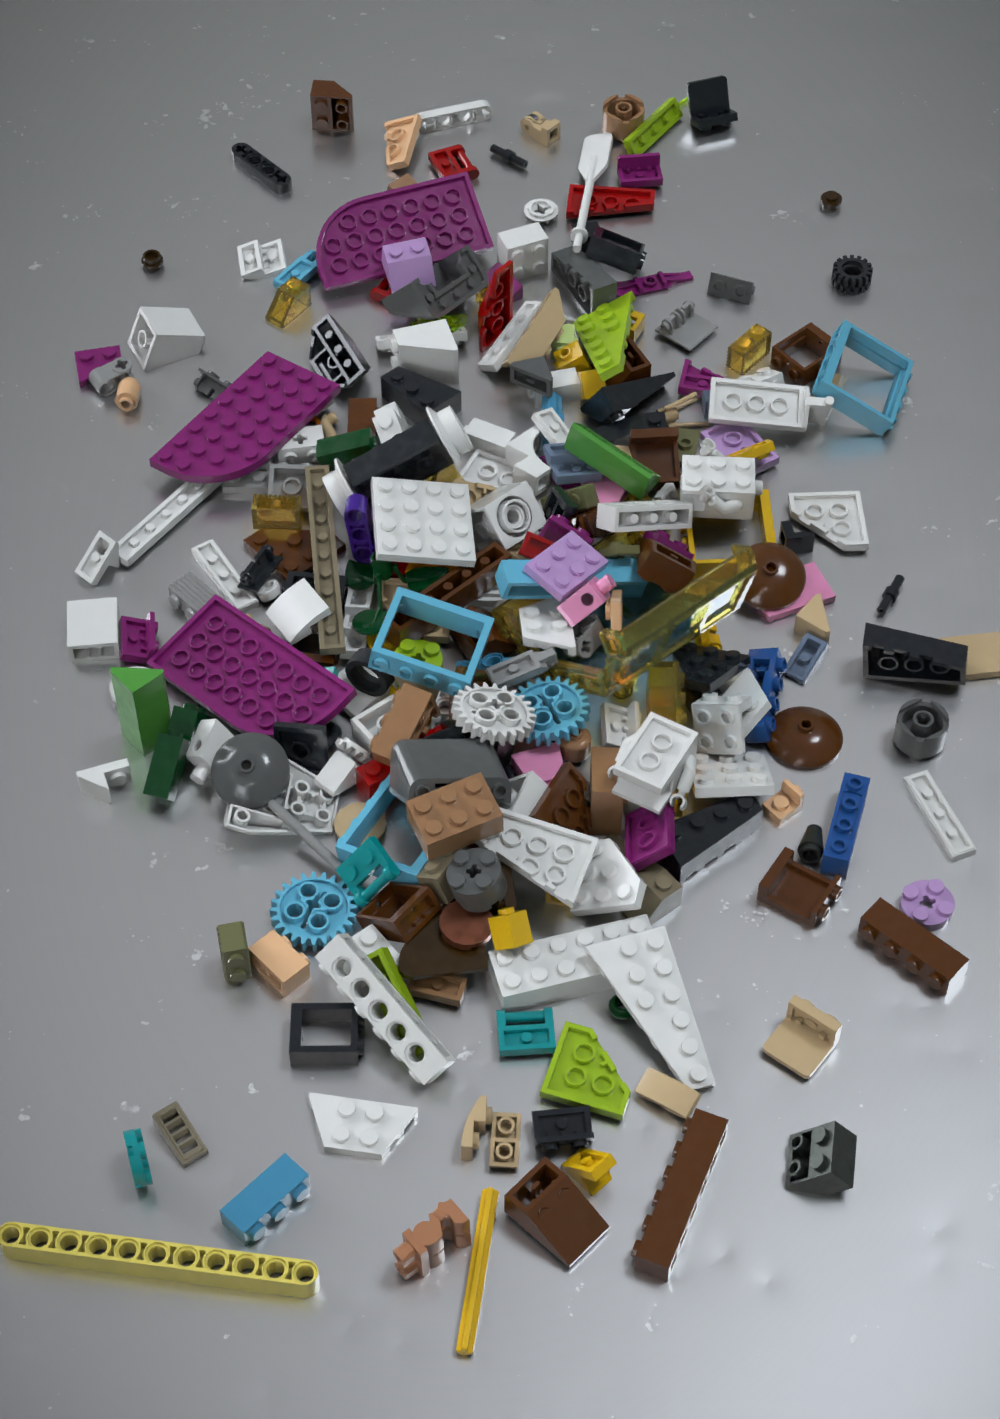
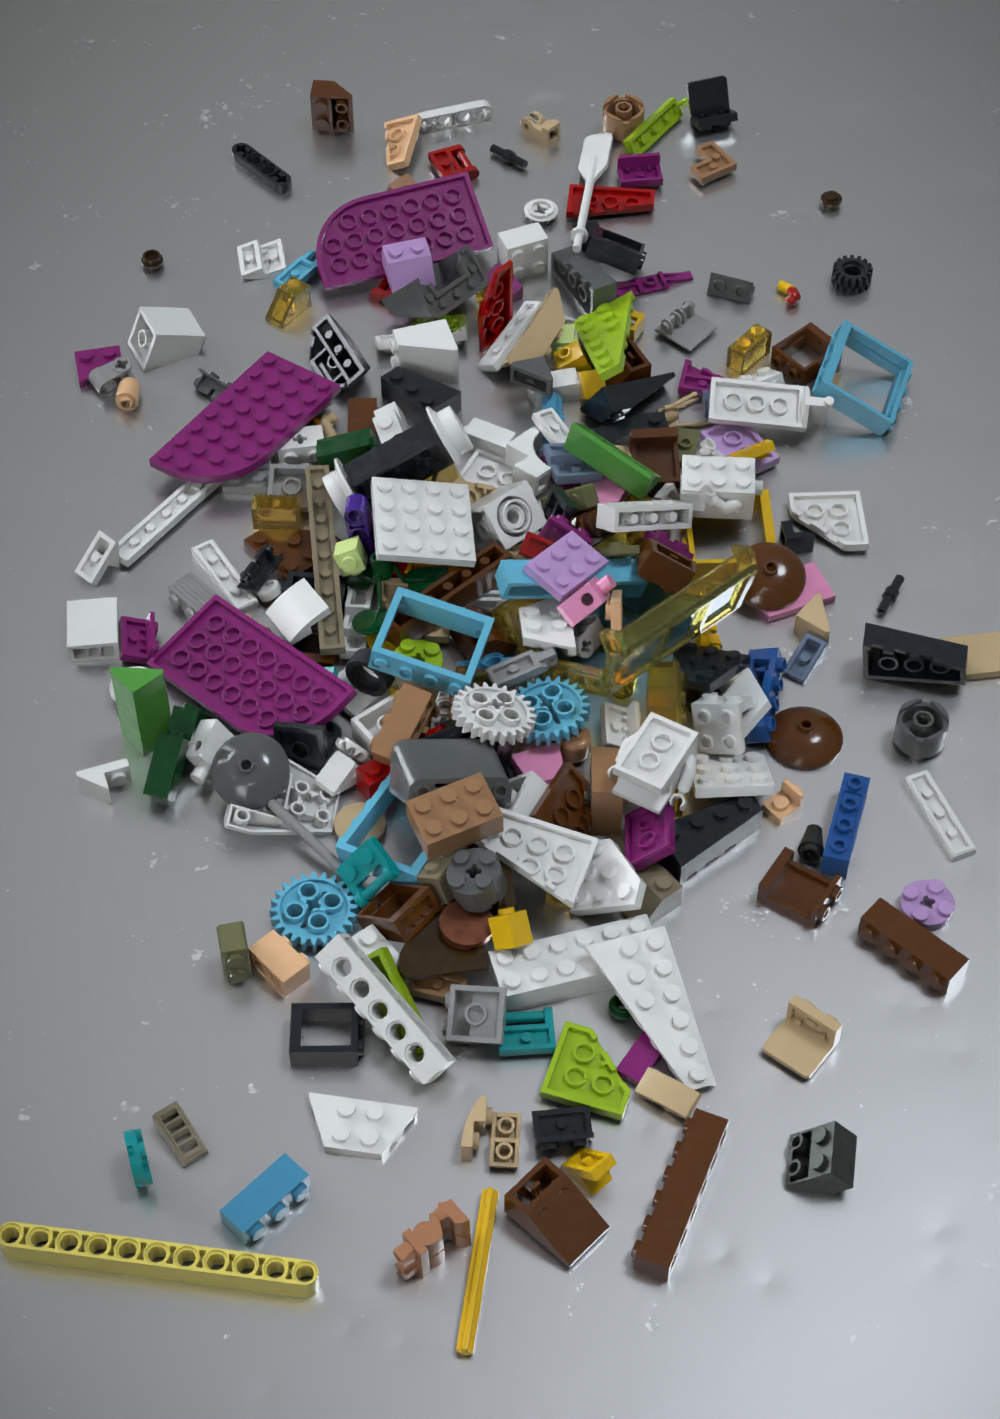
(350, 556): none -> yellowish green brick
(475, 1014): none -> light grey plate
(638, 1060): none -> magenta tile
(714, 163): none -> medium nougat plate
(790, 290): none -> red arm

